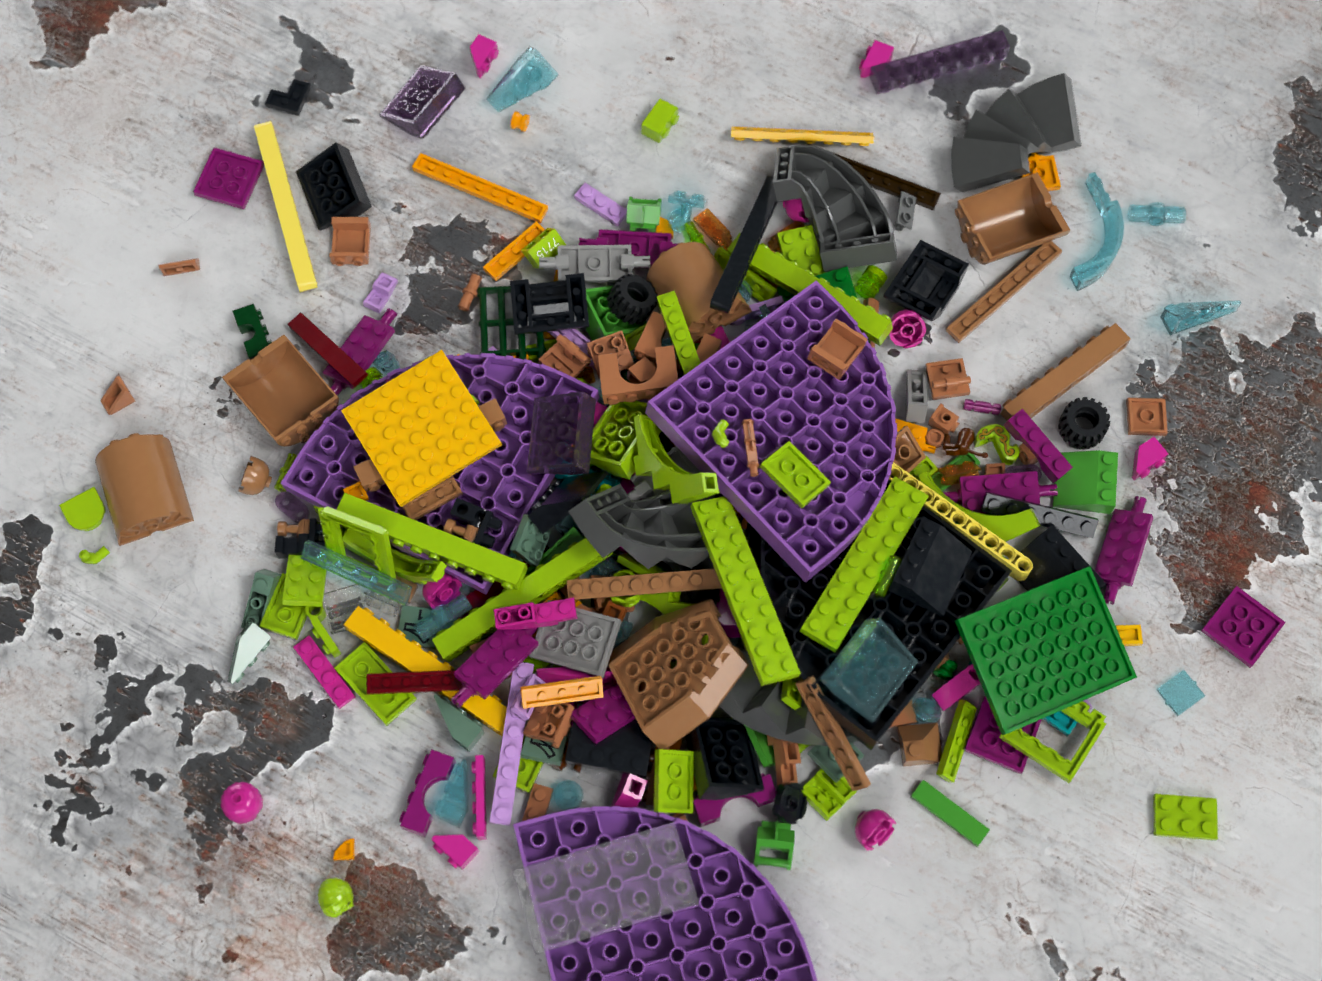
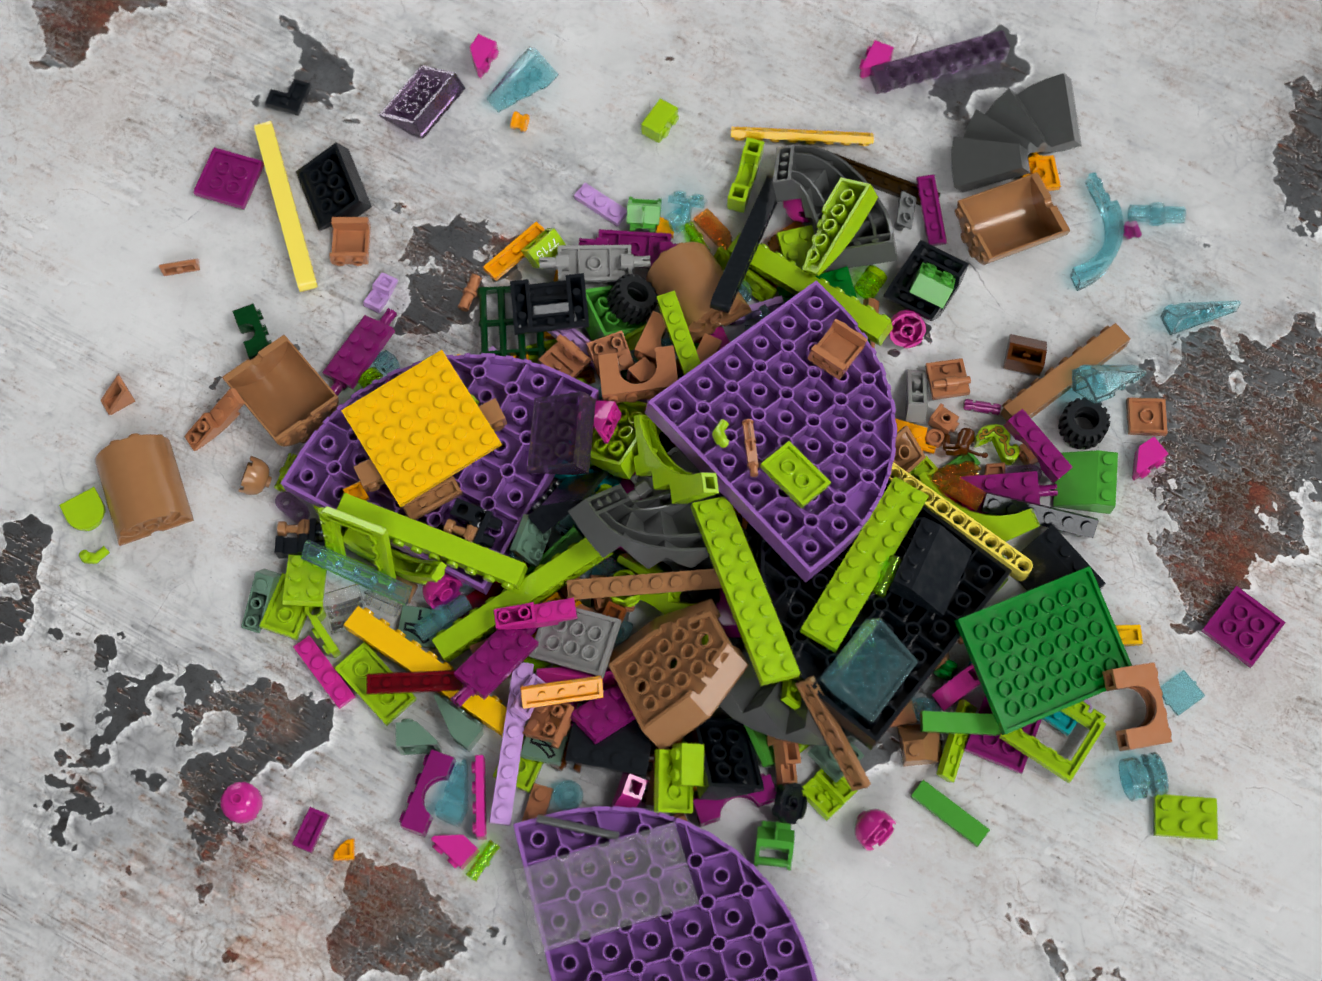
(216, 420): none -> nougat slope
(247, 646): slope -> none
(310, 830): none -> magenta plate
(327, 350): dark red tile -> none
(334, 897): lime hair -> none
(414, 739): none -> sand green slope
(480, 188): light orange plate -> none
(483, 860): none -> clear neon green pin
(577, 827): none -> dark grey bar
(606, 418): none -> dark pink slope
(687, 765): none -> lime brick
(746, 175): none -> lime arch
(840, 221): none -> lime wedge
(931, 210): none -> magenta tile
(933, 285): none -> bright green slope
(958, 723): none -> bright green tile
(959, 489): none -> clear orange hinge
(1003, 291): medium nougat plate -> none
(1025, 355): none -> reddish brown slope
(1102, 381): none -> clear light blue wedge
(1123, 548): magenta plate -> none
(1132, 230): none -> magenta plate
(1143, 776): none -> clear light blue wheel
(1145, 681): none -> nougat arch

